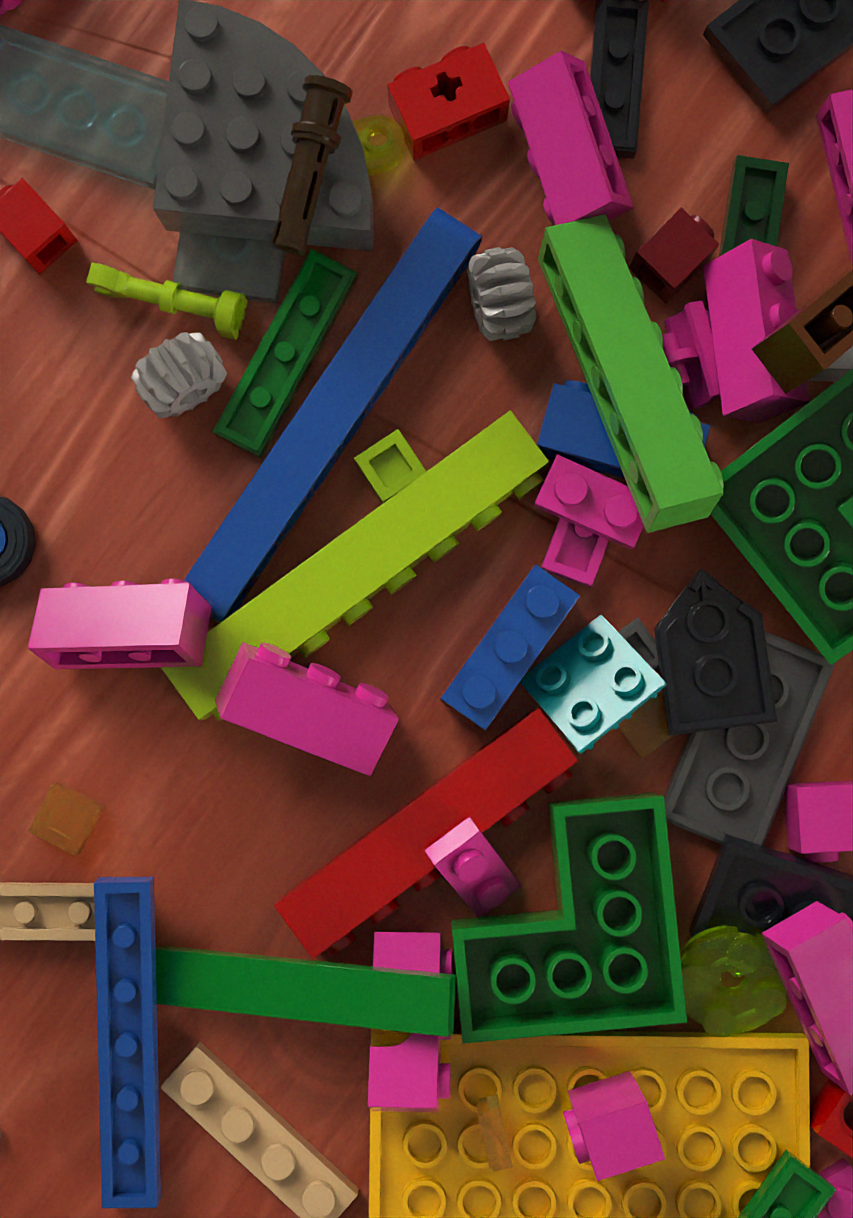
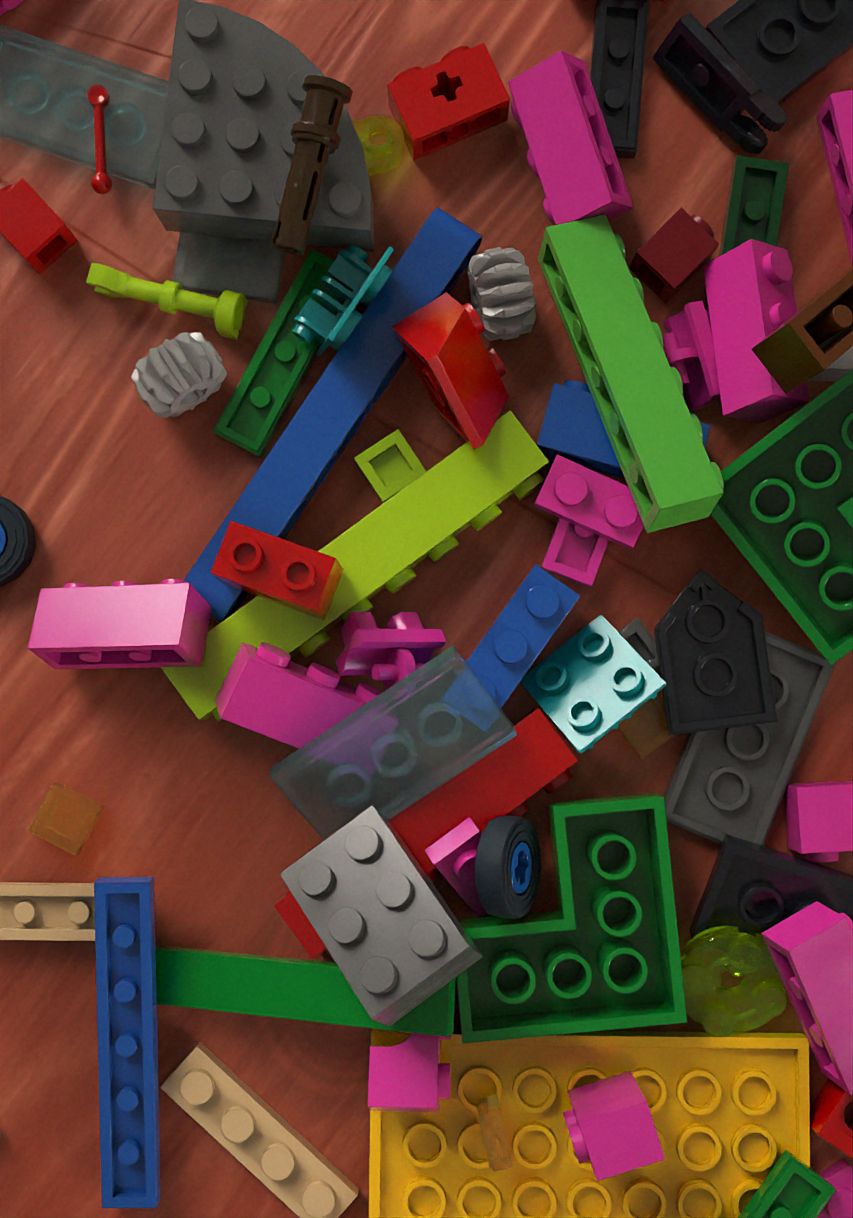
(99, 99): none -> red hinge
(277, 570): none -> red brick
(364, 285): none -> teal hinge
(380, 917): none -> dark grey brick
(386, 652): none -> dark pink hips
(395, 746): none -> clear light blue tile
(455, 366): none -> red slope
(508, 867): none -> black bush
(718, 84): none -> black hinge

